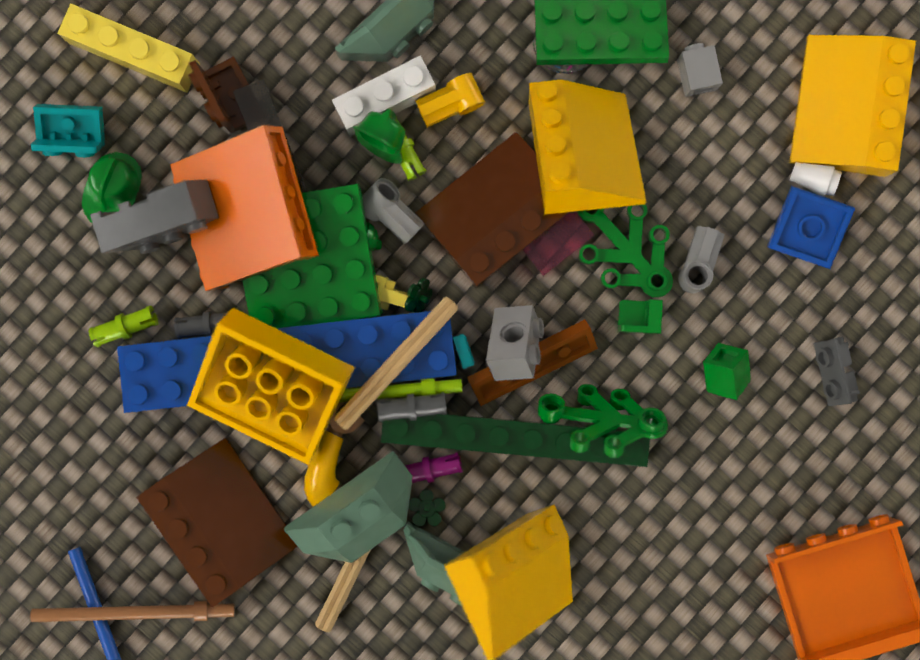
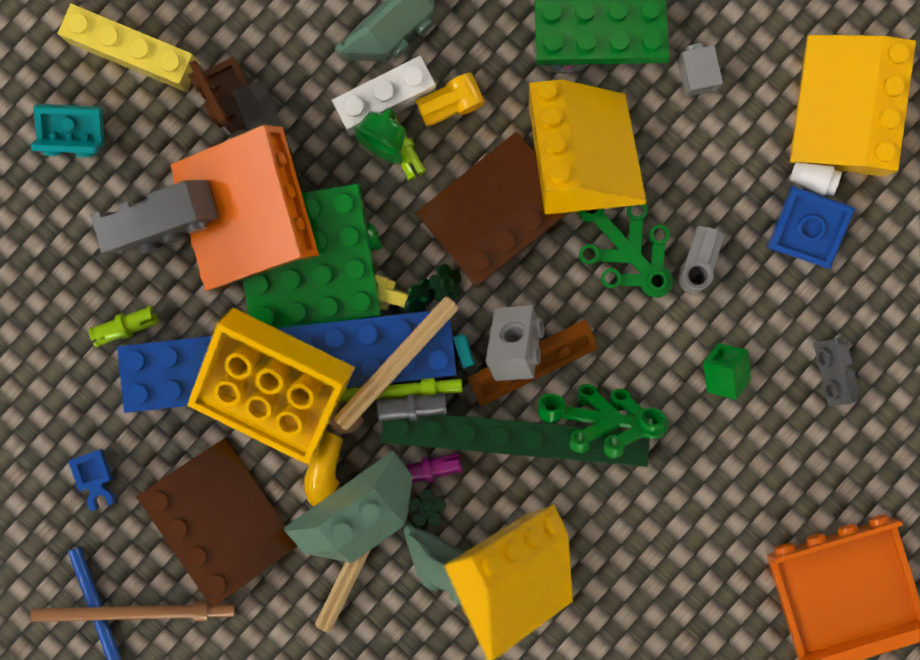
(92, 473): none -> blue plate
(111, 182): green piece -> none
(197, 325): dark grey pin -> none
(384, 204): light grey piece -> none
(445, 282): none -> dark green plant
(558, 243): clear pink tile -> none
(640, 316): green panel -> none

